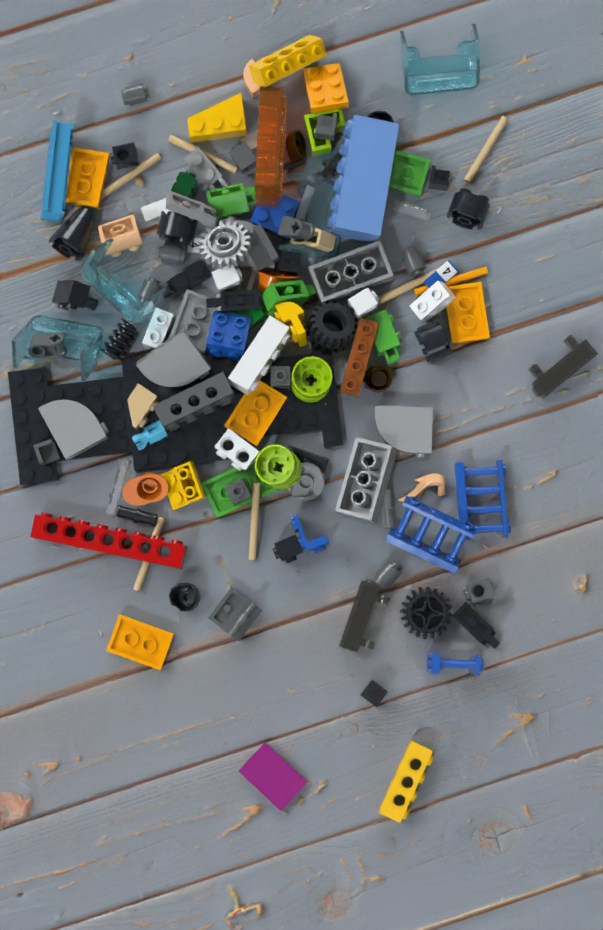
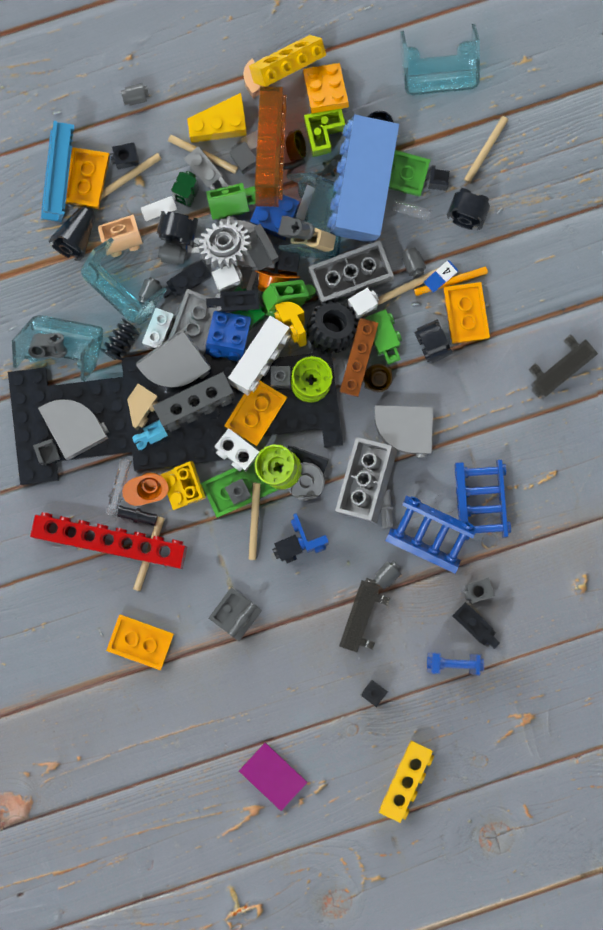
(73, 295): black brick -> none
(184, 596): black hair -> none
(190, 208): light grey hinge -> none
(326, 127): dark grey panel -> none
(425, 482): light nougat piece -> none
(432, 301): white brick -> none
(442, 614): black gear -> none

